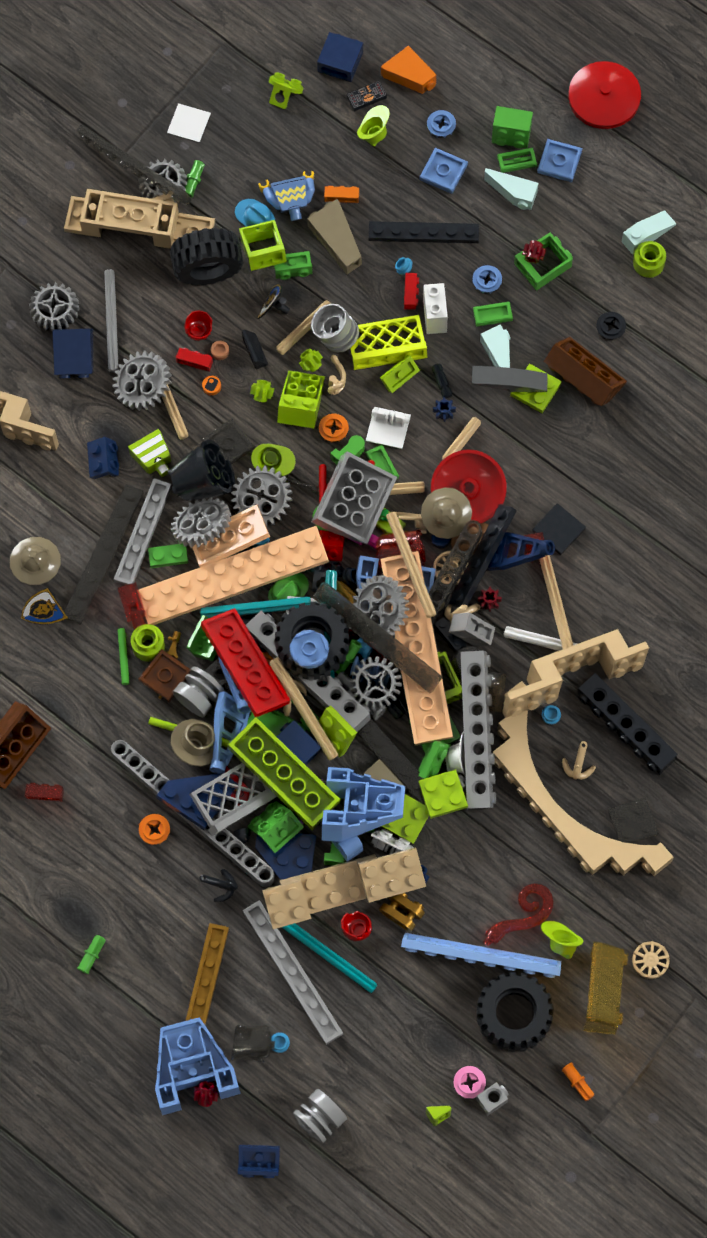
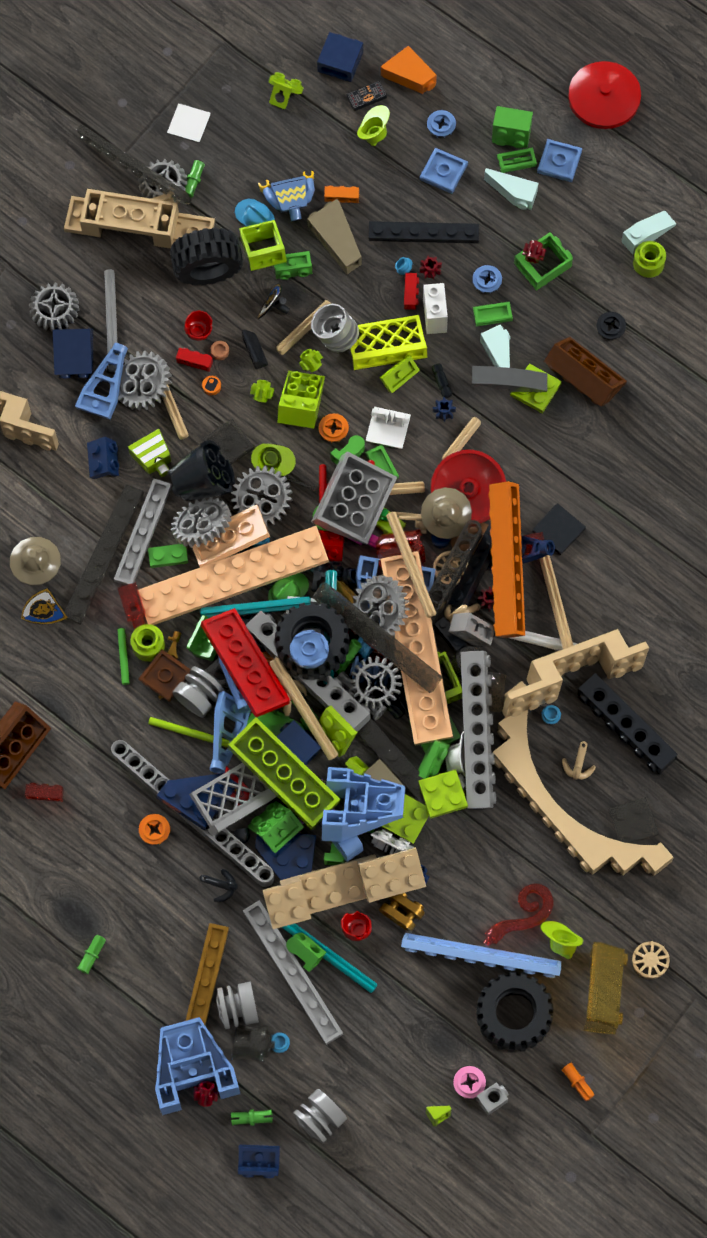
(98, 404): none -> medium blue plate
(193, 742): dark tan helmet -> none
(237, 1005): none -> light grey wheel
(251, 1117): none -> bright green pin
(306, 950): none -> bright green leg
(334, 384): tan piece -> none
(357, 765): none -> lime tile
(430, 262): none -> dark red gear
(507, 560): none -> orange brick

